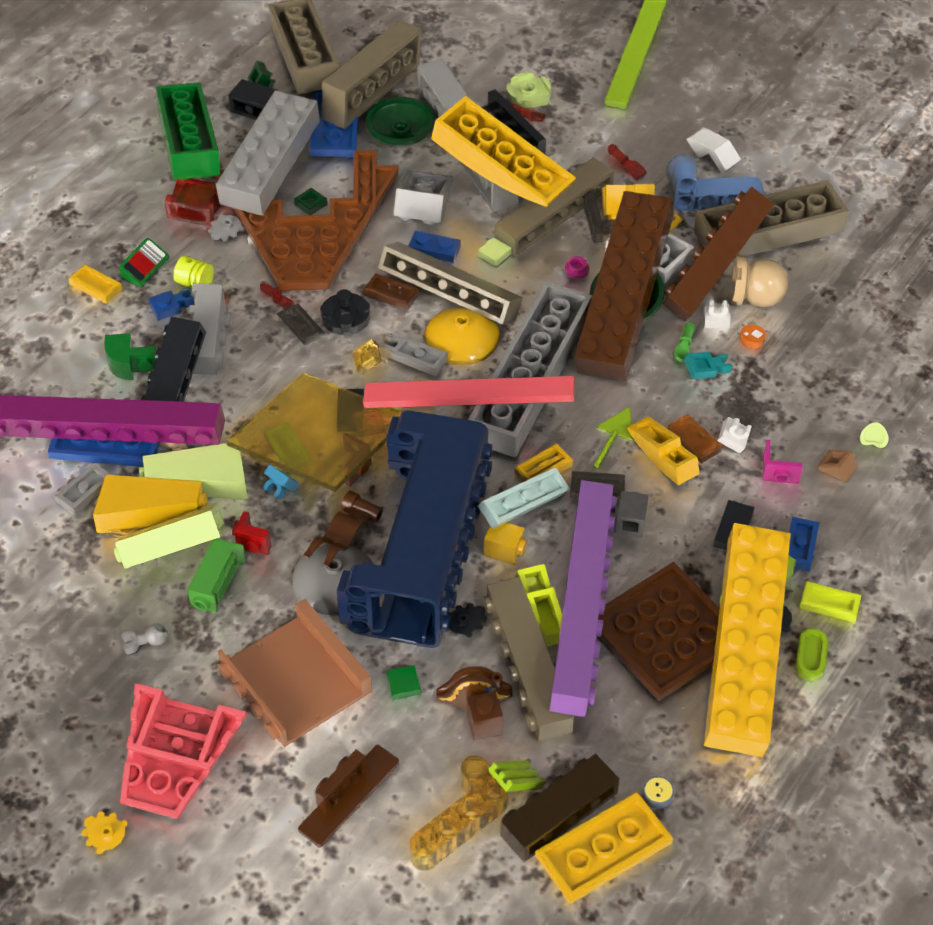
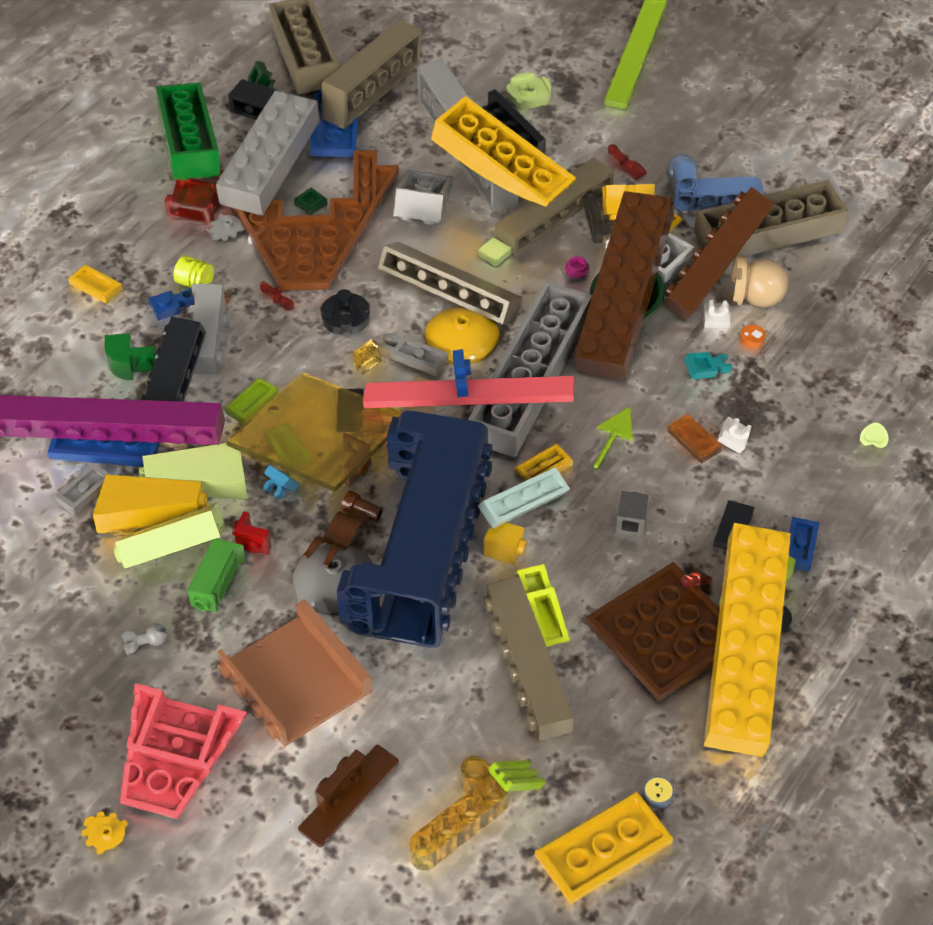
(143, 263): slope -> none
(251, 400): none -> lime tile
(301, 324): clear smoke tile -> none
(391, 291): reddish brown plate -> none
(400, 121): dark green dish -> none
(403, 682): green tile -> none
(437, 246): blue plate -> none
(462, 369): none -> blue plate
(467, 619): black piece -> none
(472, 682): reddish brown hat -> none
(484, 715): reddish brown brick -> none
(532, 115): clear red piece -> none
(559, 806): dark brown brick -> none
(583, 600): medium lavender brick -> none
(616, 480): clear smoke tile -> none
(664, 450): yellow slope -> none
(685, 340): bright green piece -> none
(695, 579): none -> clear red piece
(717, 146): white slope -> none
(780, 470): dark pink bracket -> none
(811, 654): lime tile -> none
(830, 601): neon yellow tile -> none
(838, 464): medium nougat slope -> none

